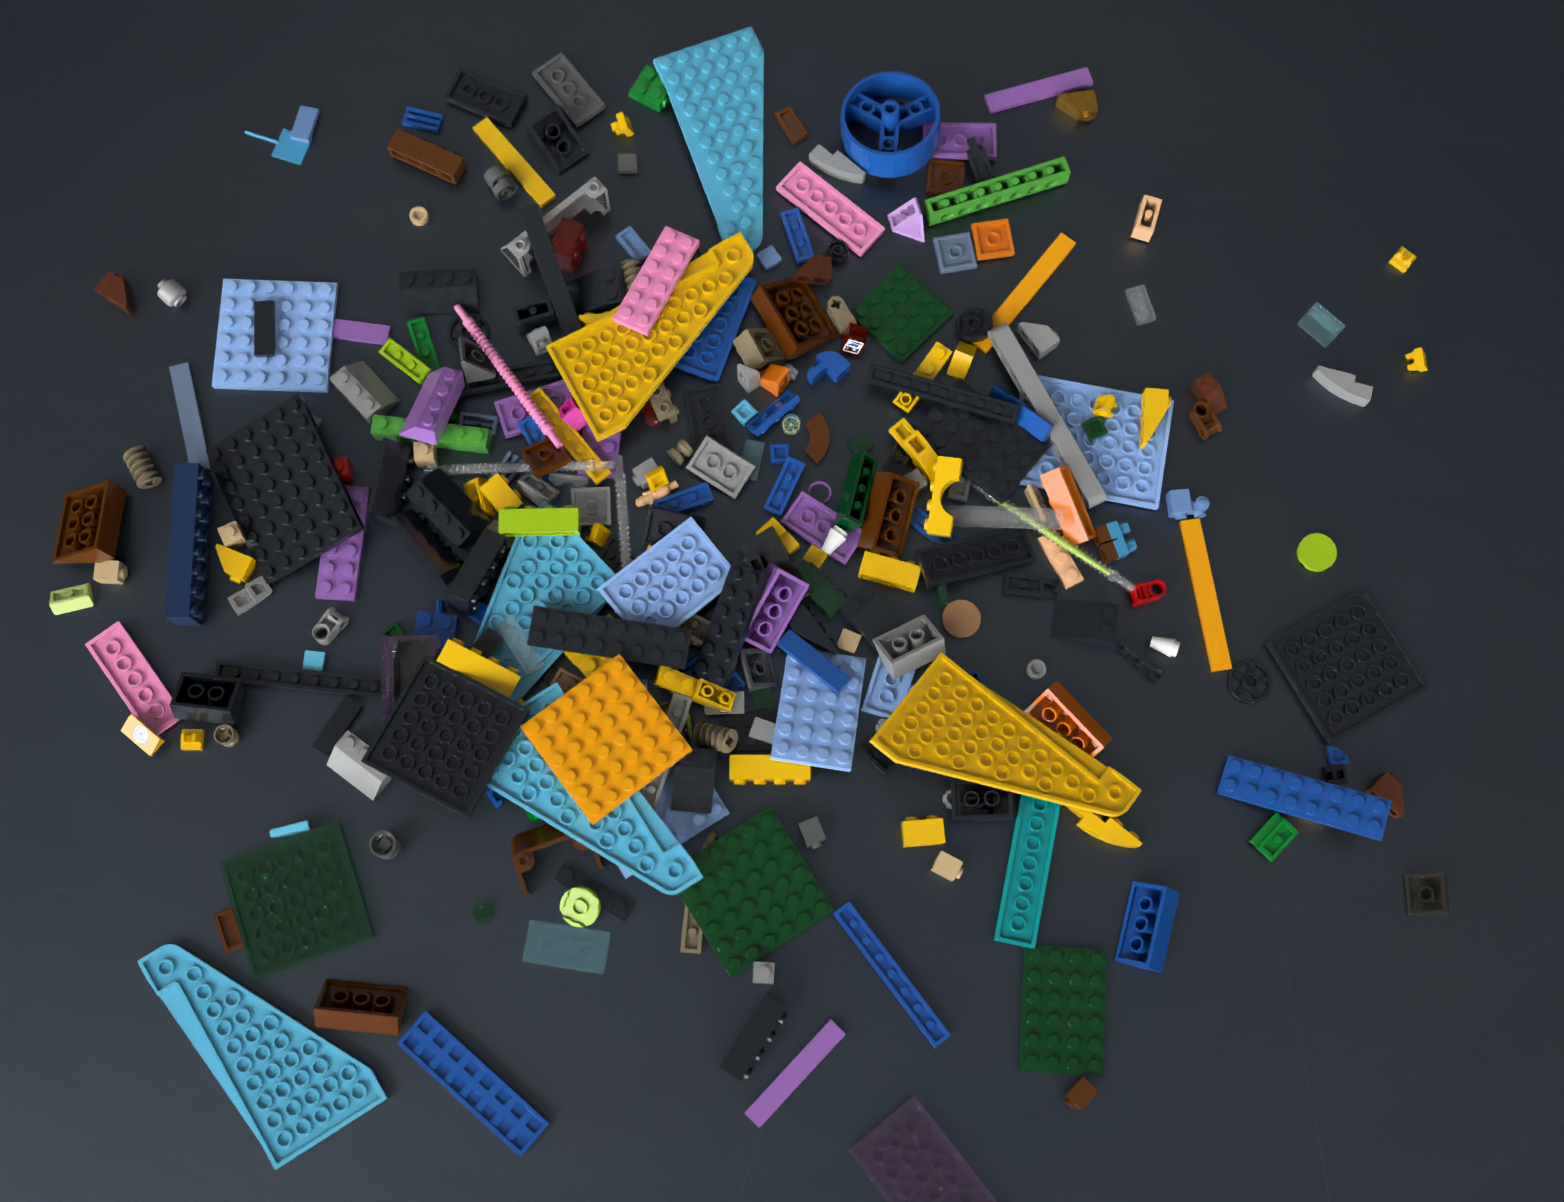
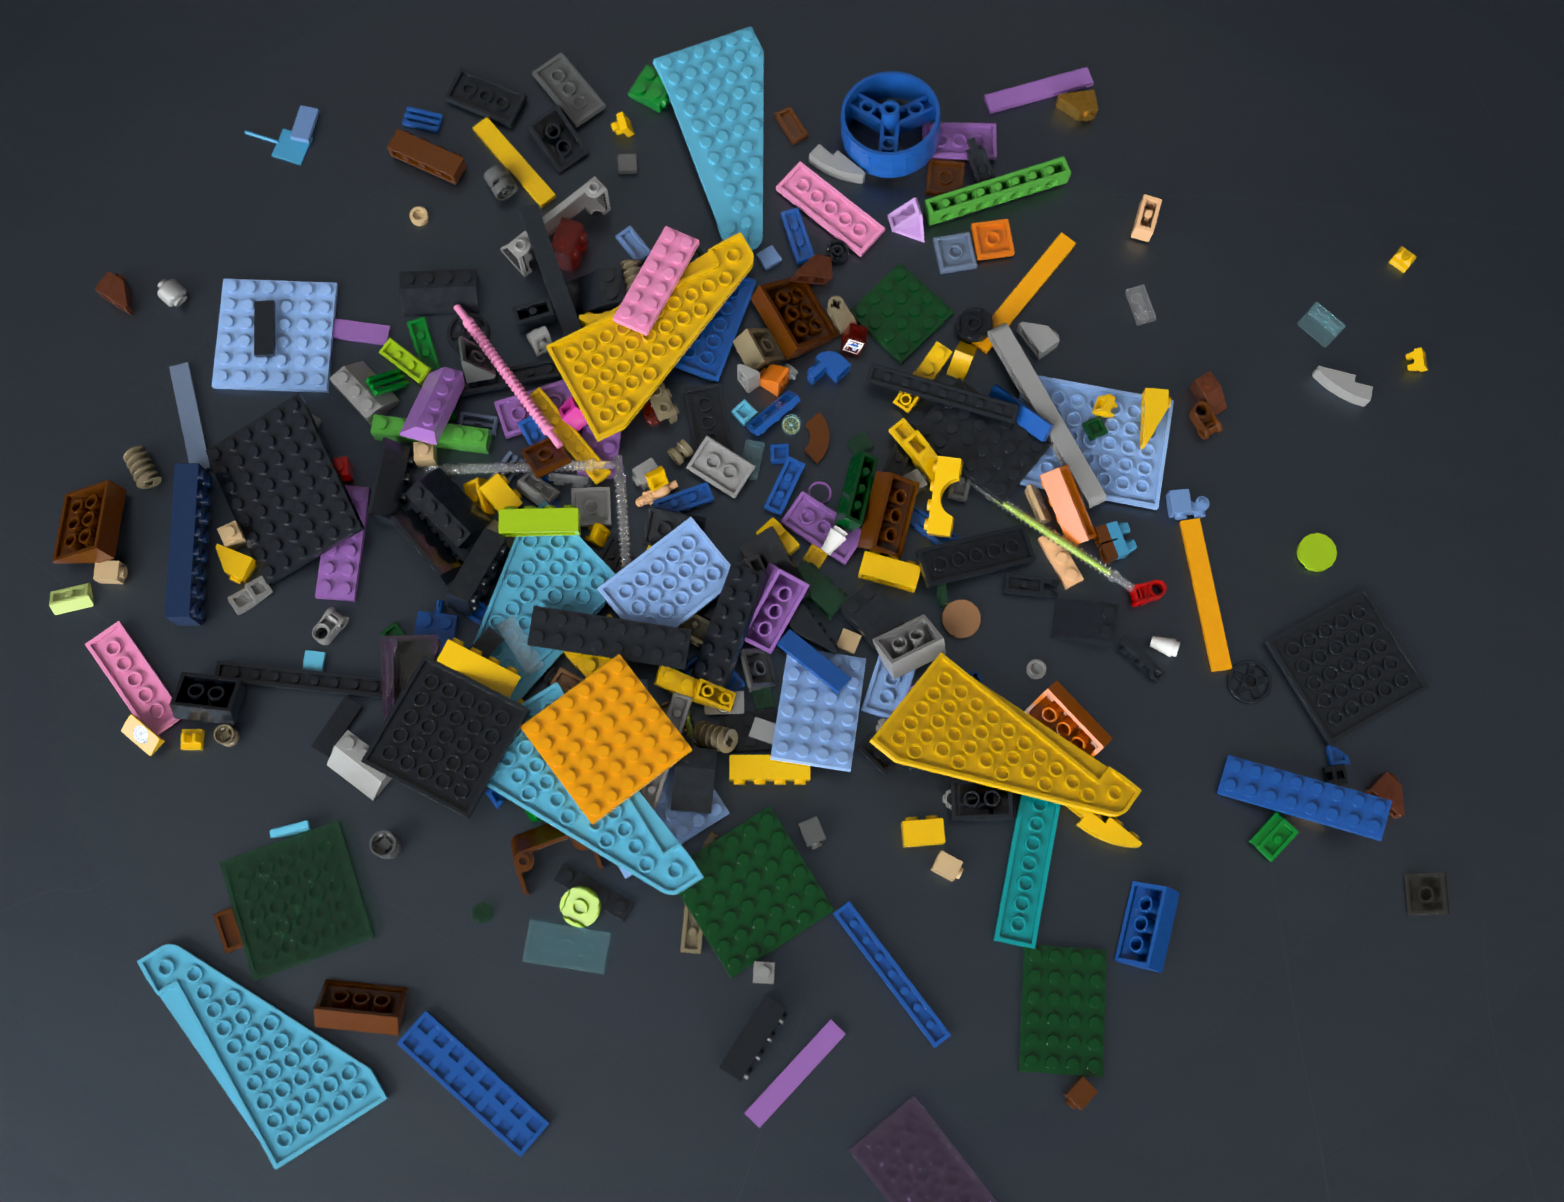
(385, 379): none -> green tile
(1007, 517): clear plate -> none

